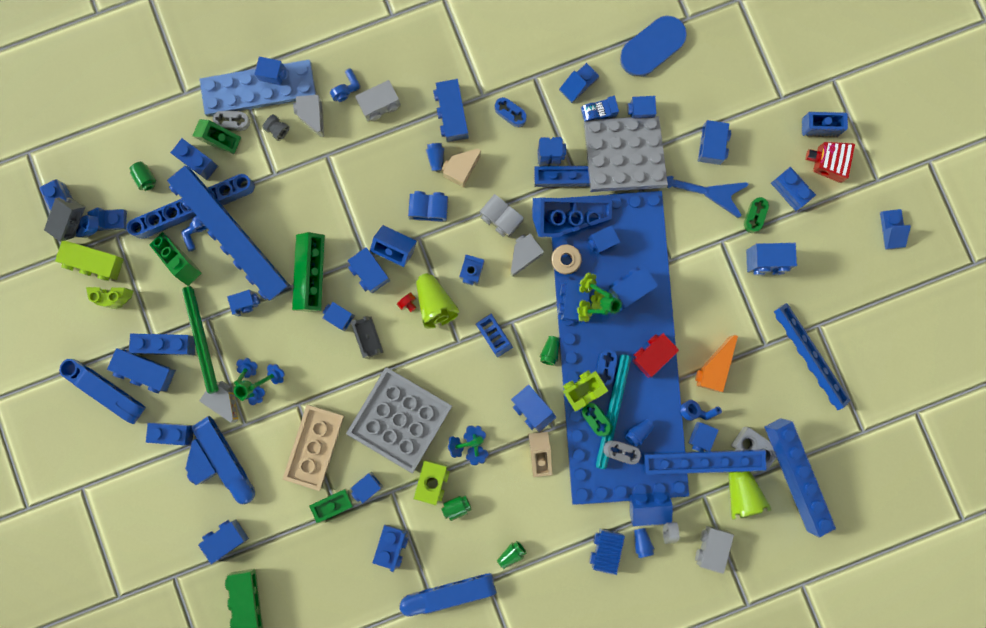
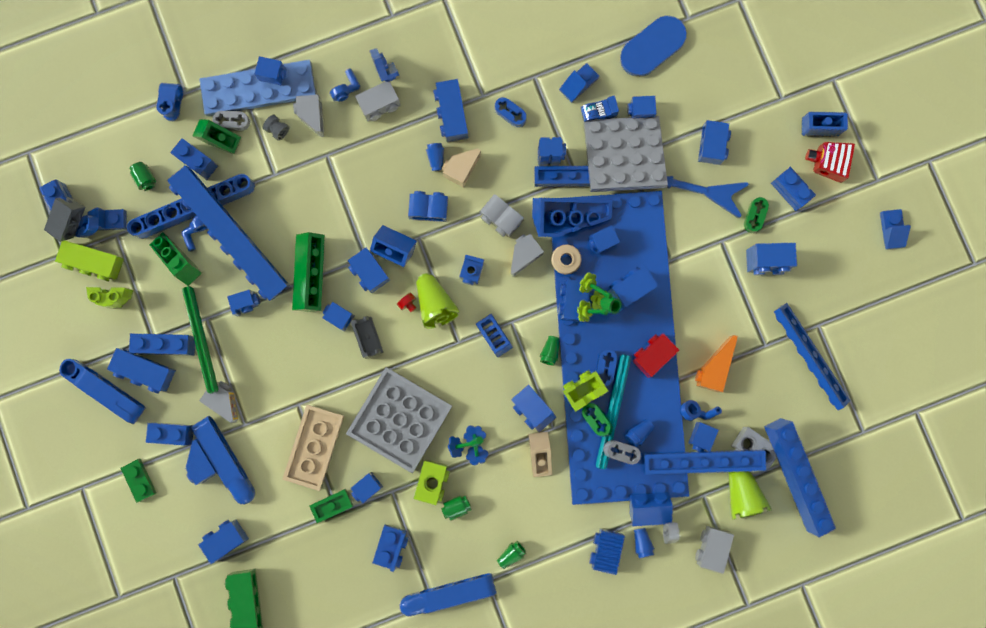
(138, 480): none -> green plate
(169, 100): none -> blue piece
(253, 392): plant -> none
(386, 71): none -> blue bracket

